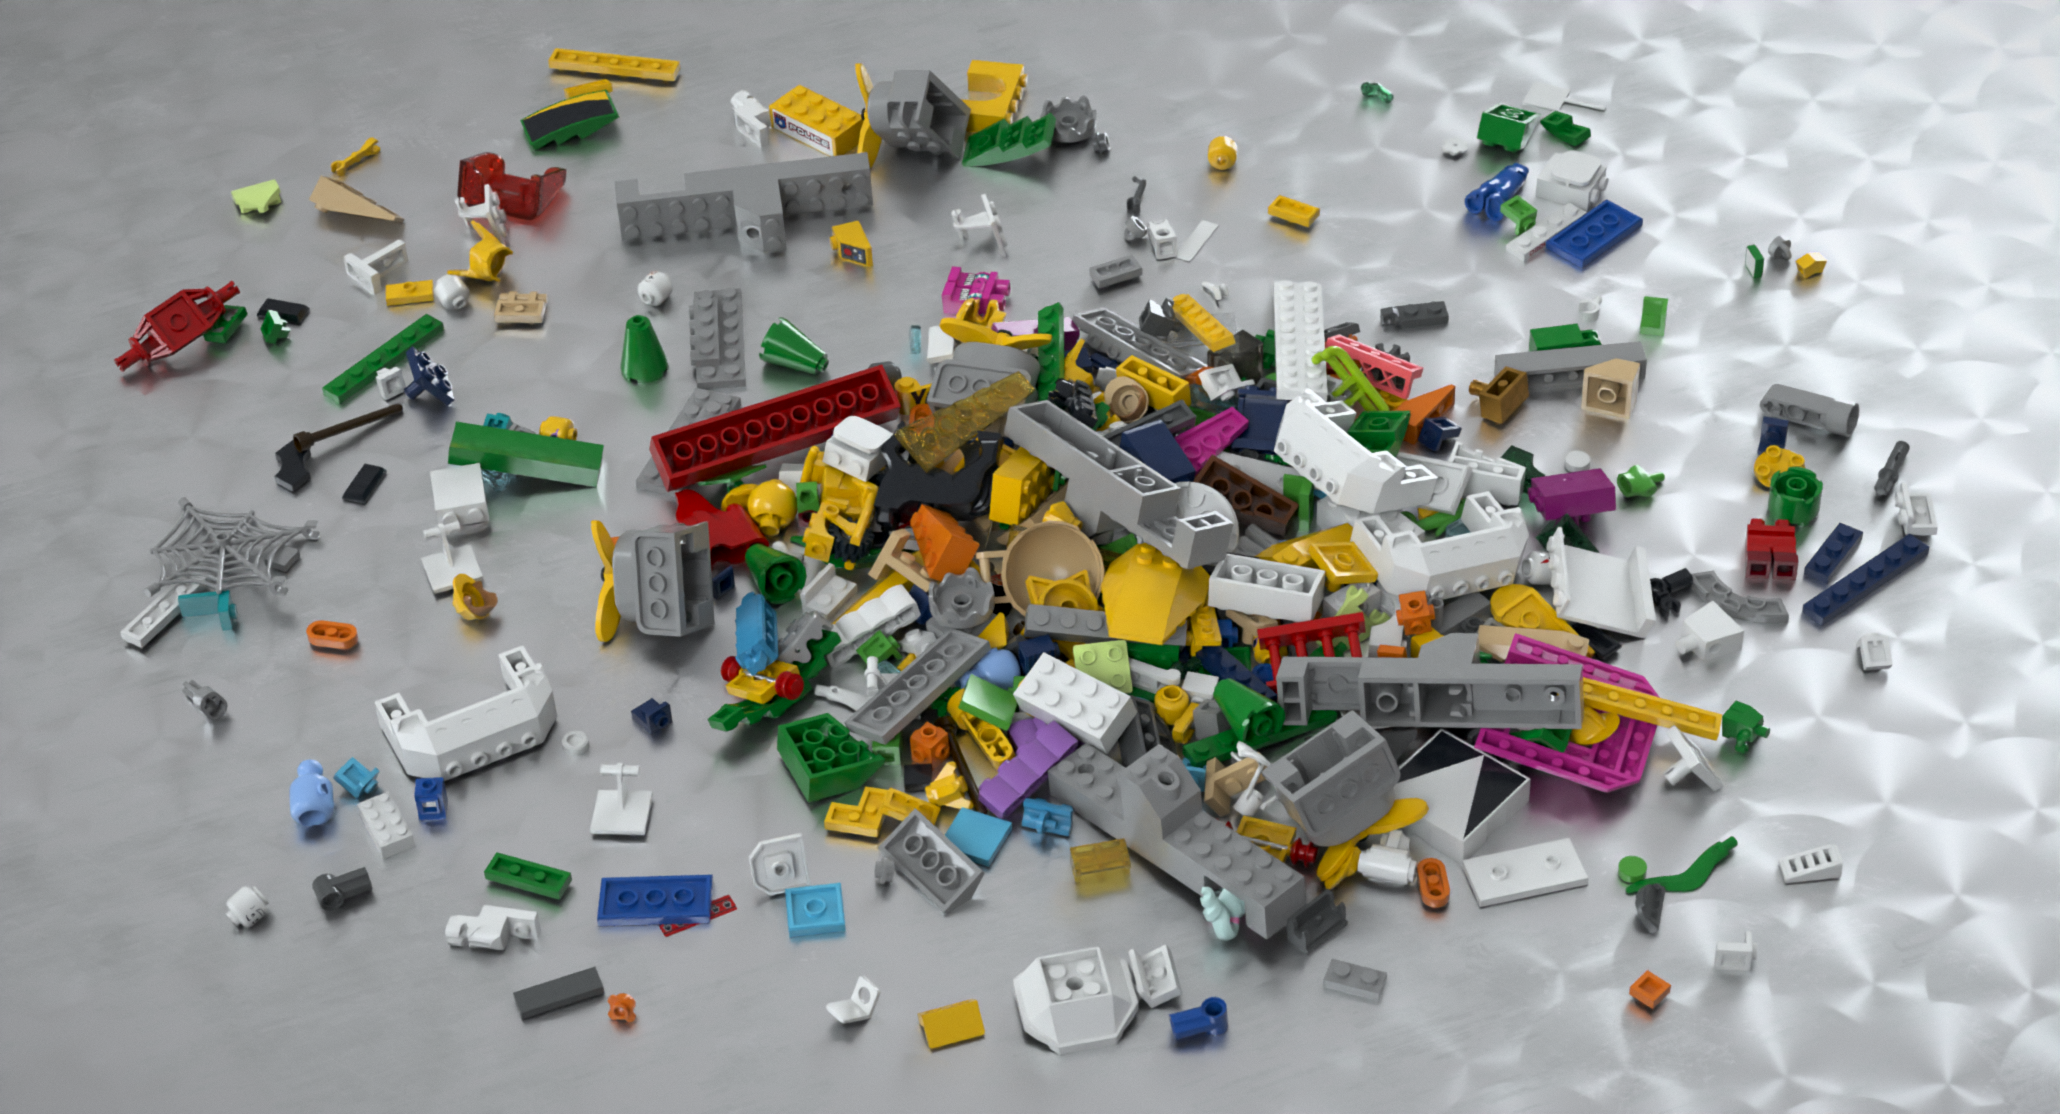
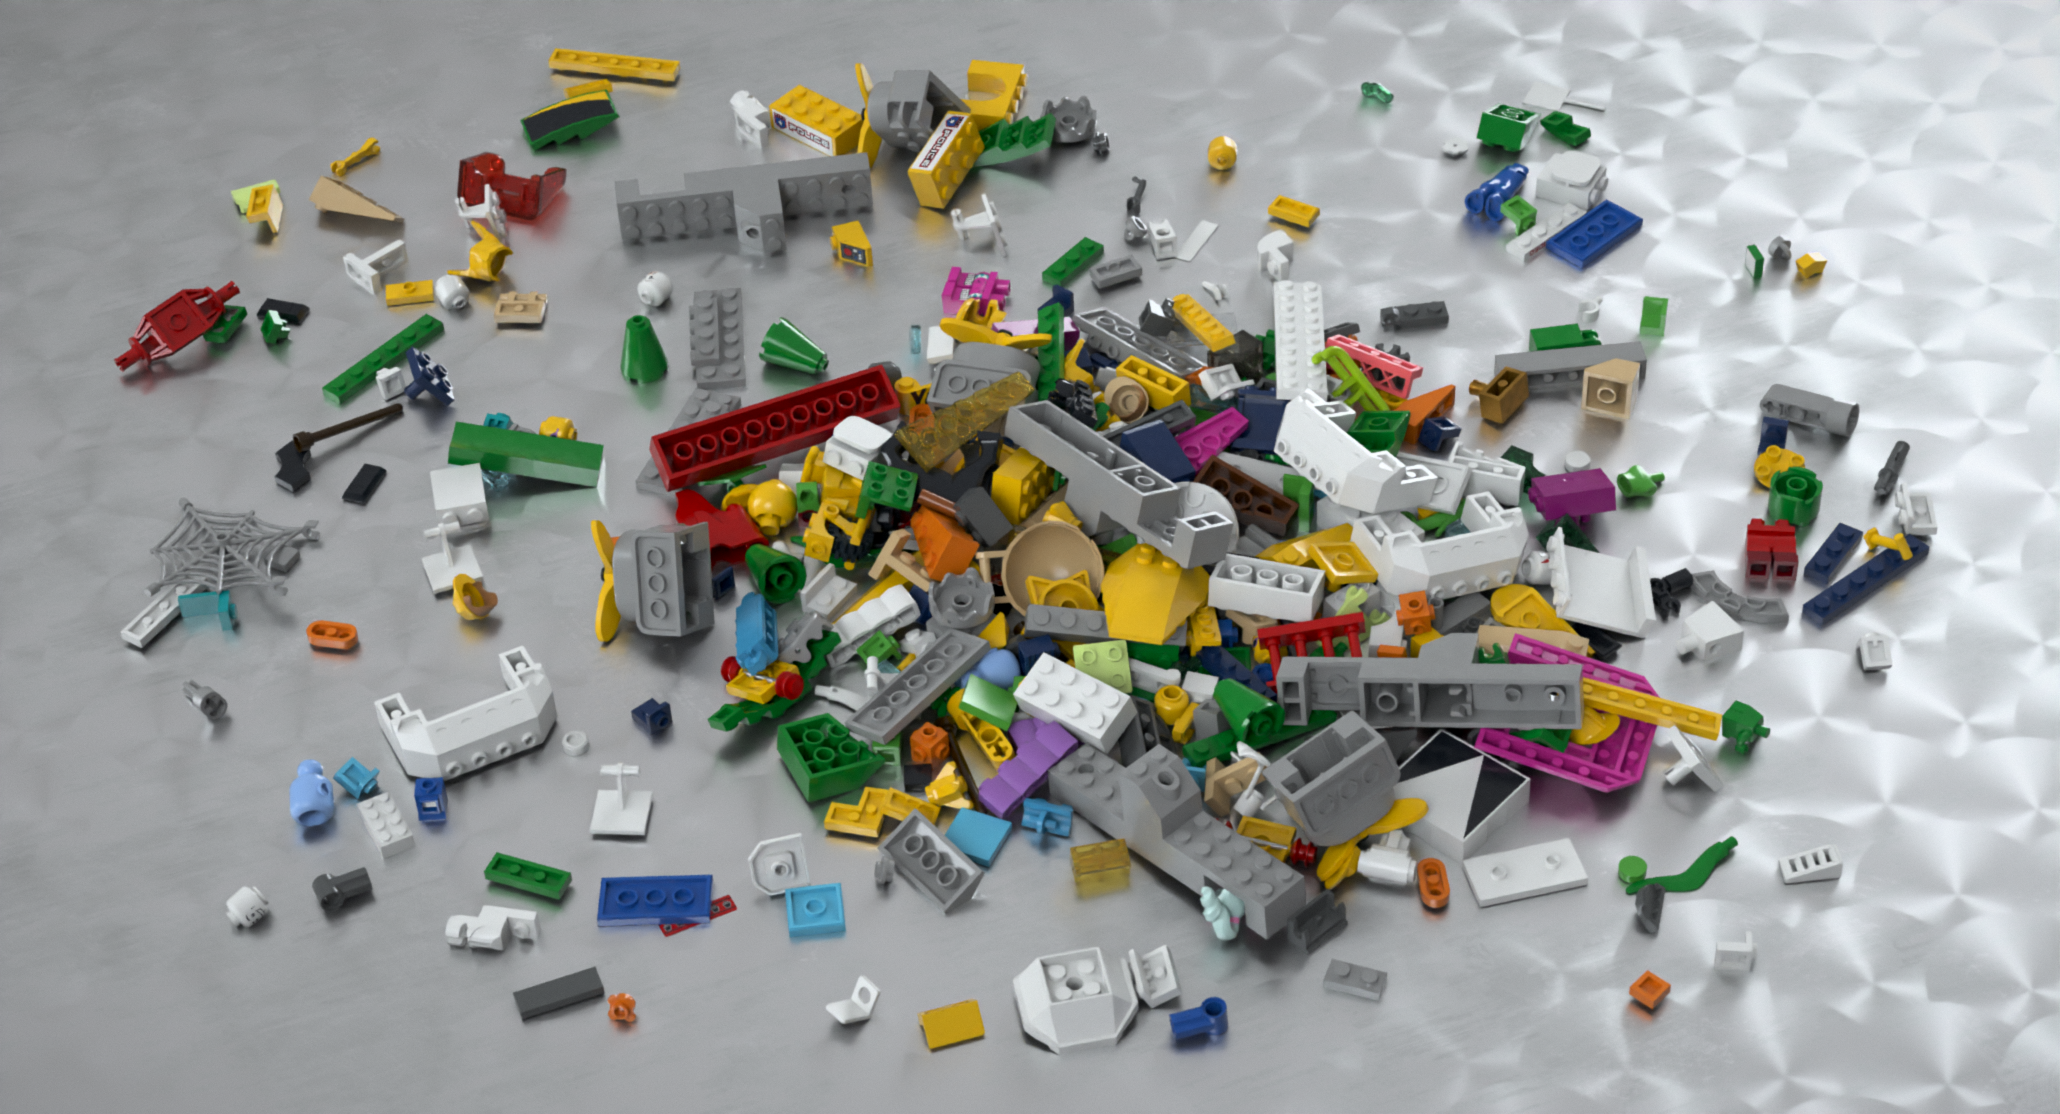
(265, 205): none -> yellow panel
(887, 487): none -> green bracket
(937, 503): none -> dark orange hinge
(946, 159): none -> yellow brick
(981, 516): none -> dark grey slope
(1064, 297): none -> dark blue bracket
(1073, 262): none -> green plate
(1274, 254): none -> white brick
(1498, 657): none -> green tile
(1897, 543): none -> yellow piece

